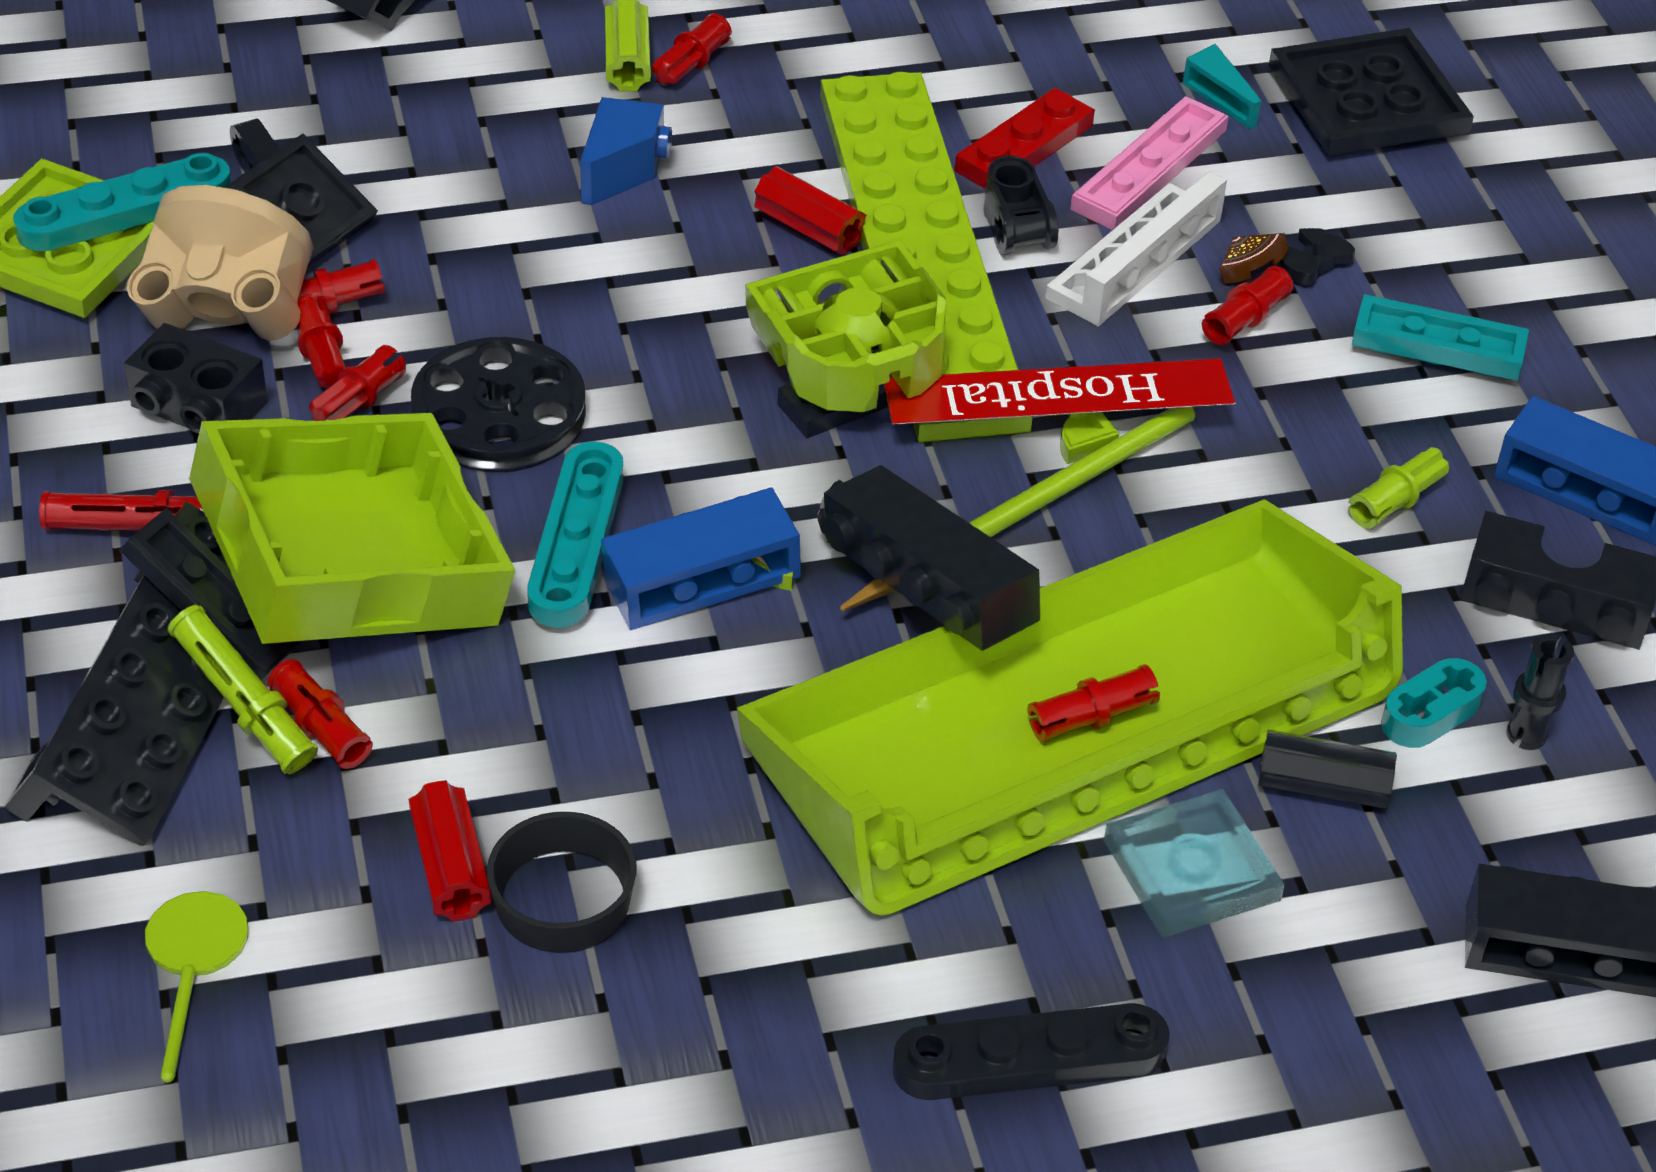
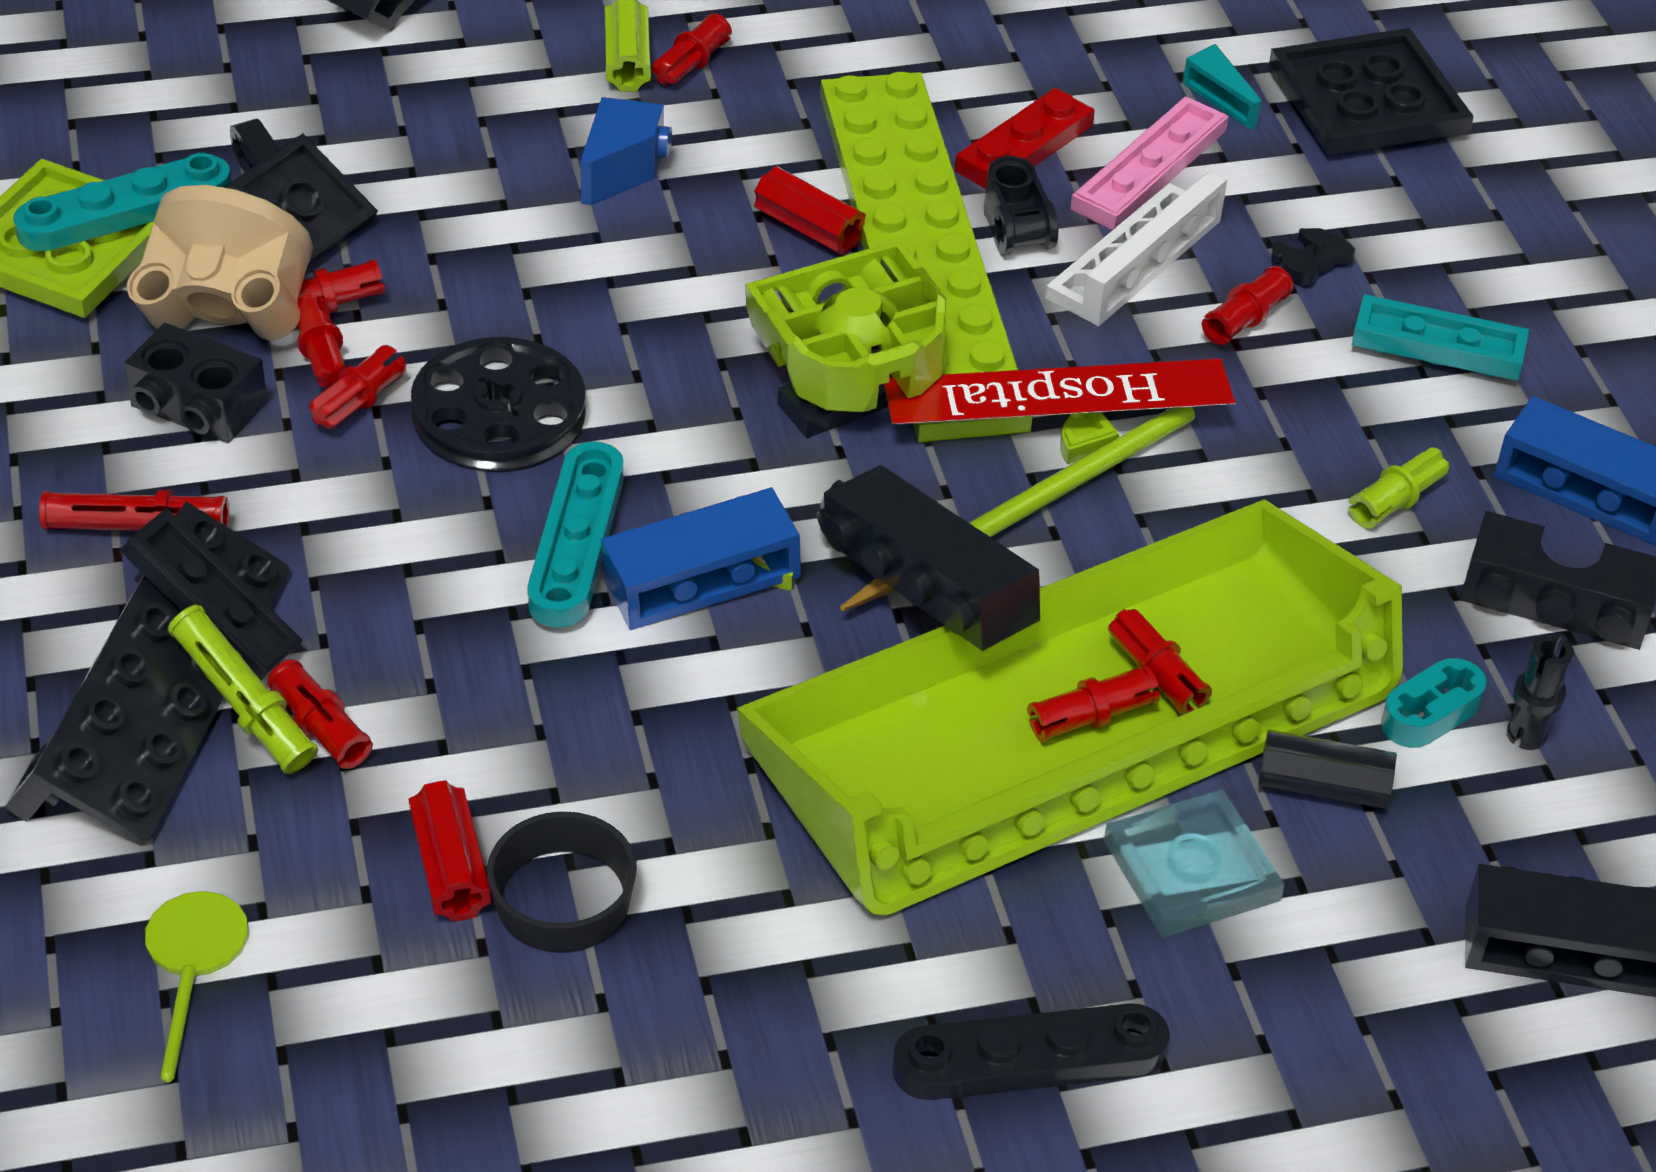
(349, 527): lime tile -> none
(1148, 647): none -> red axle
(1250, 253): reddish brown tile -> none

